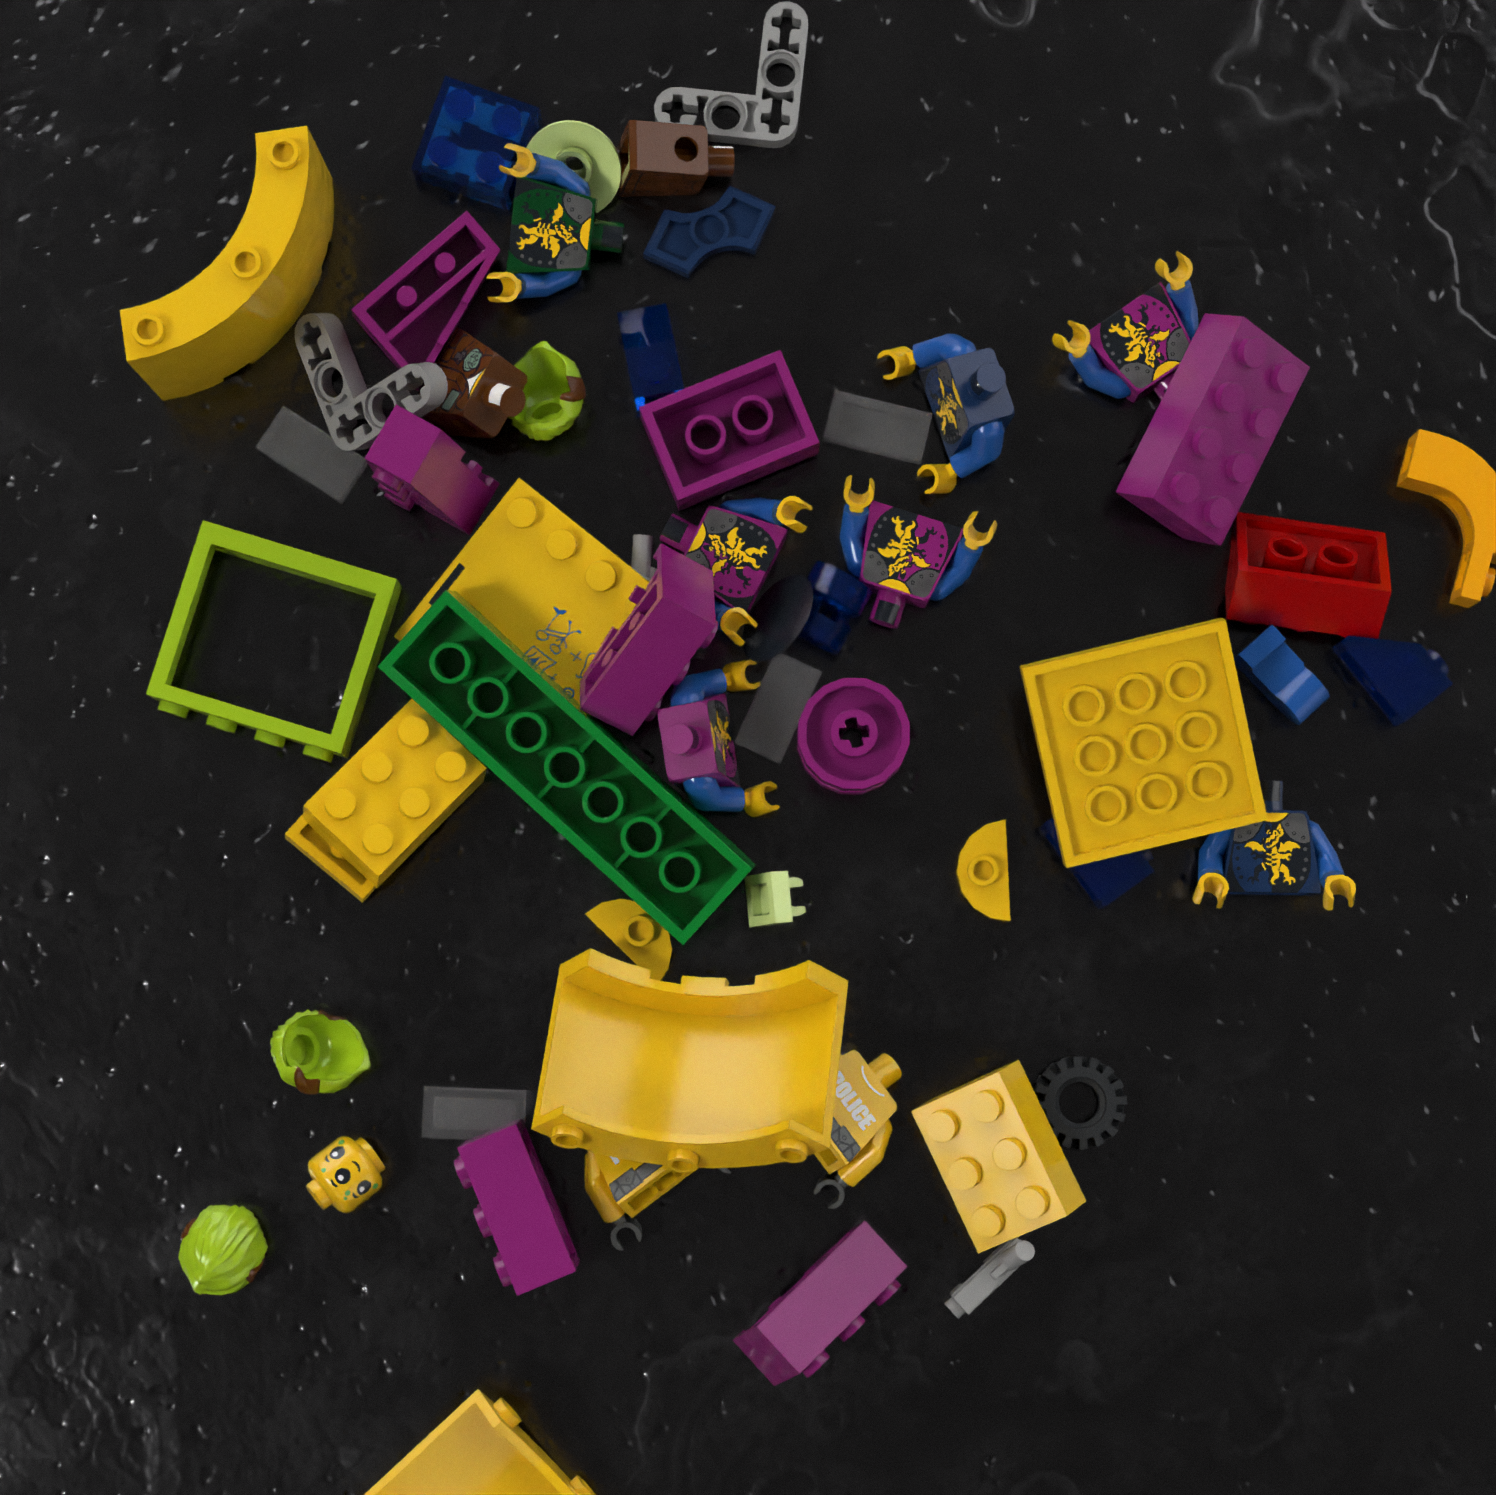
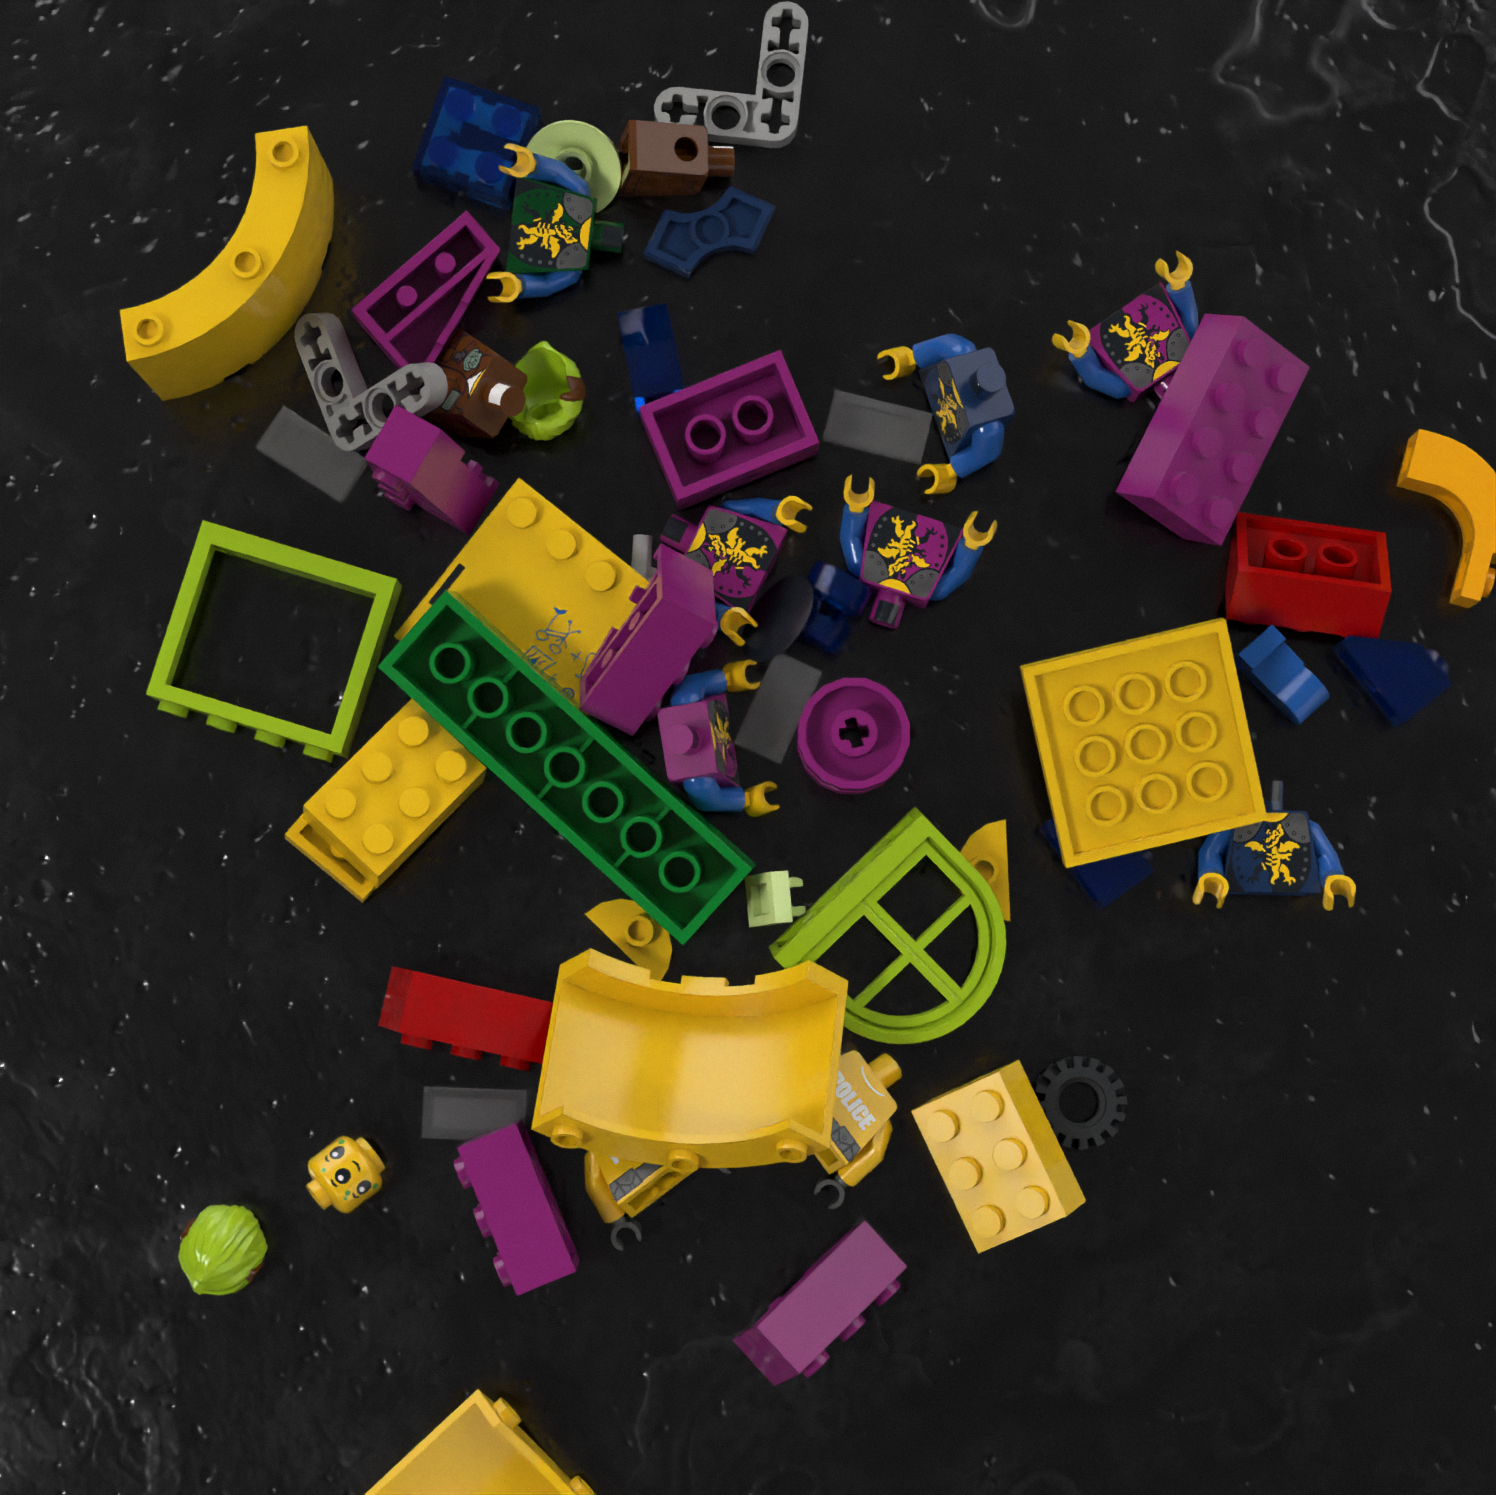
(318, 1052): lime hair -> none
(466, 1017): none -> red wedge
(858, 895): none -> lime window
(989, 1276): light grey piece -> none

